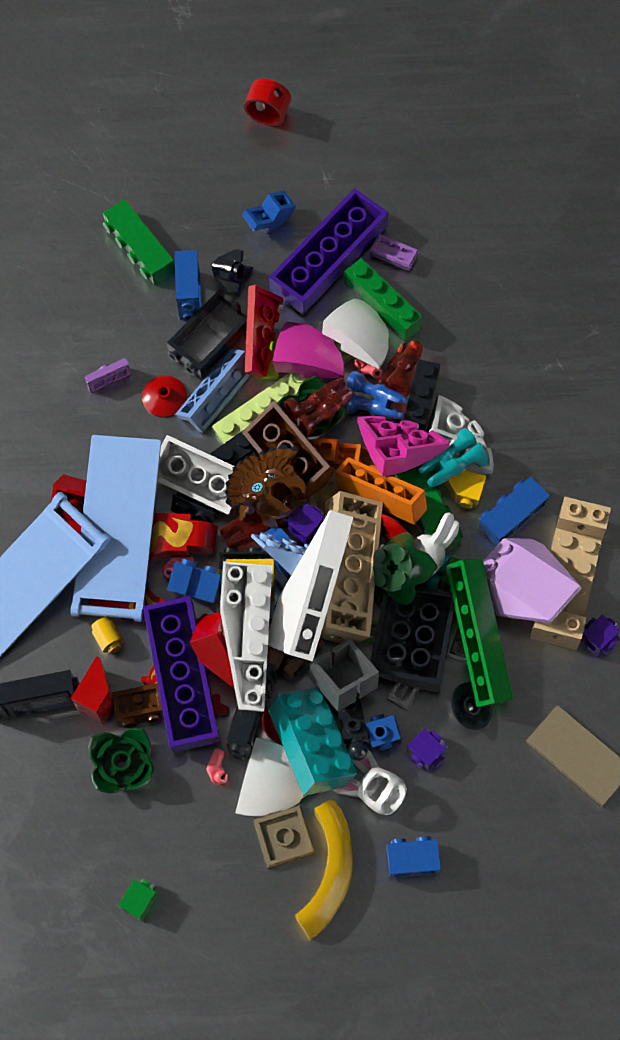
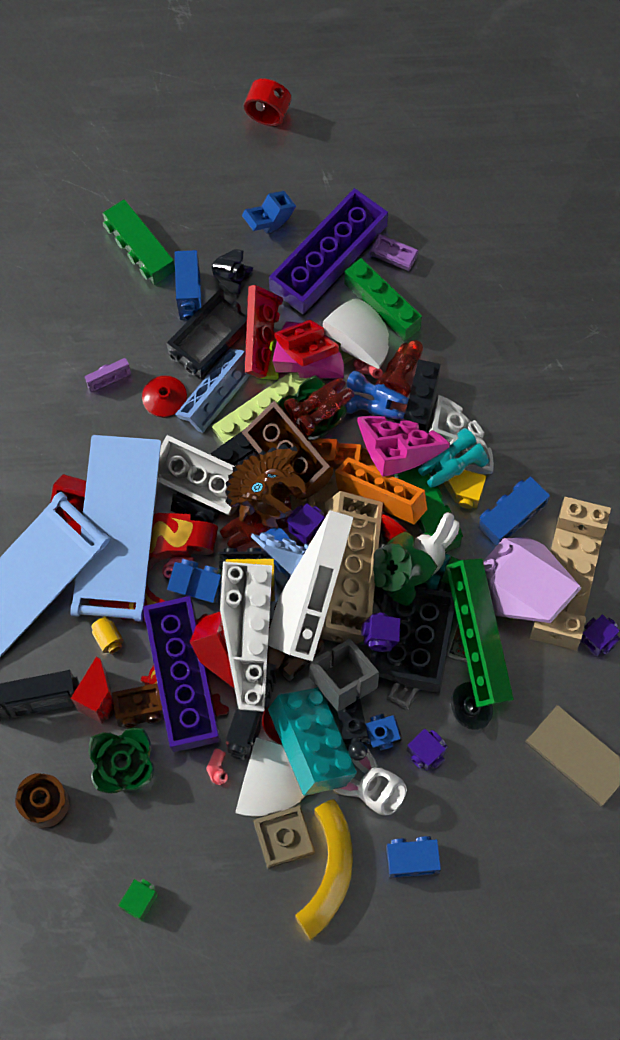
(29, 805): none -> reddish brown brick
(306, 343): none -> red slope
(381, 632): none -> dark purple brick

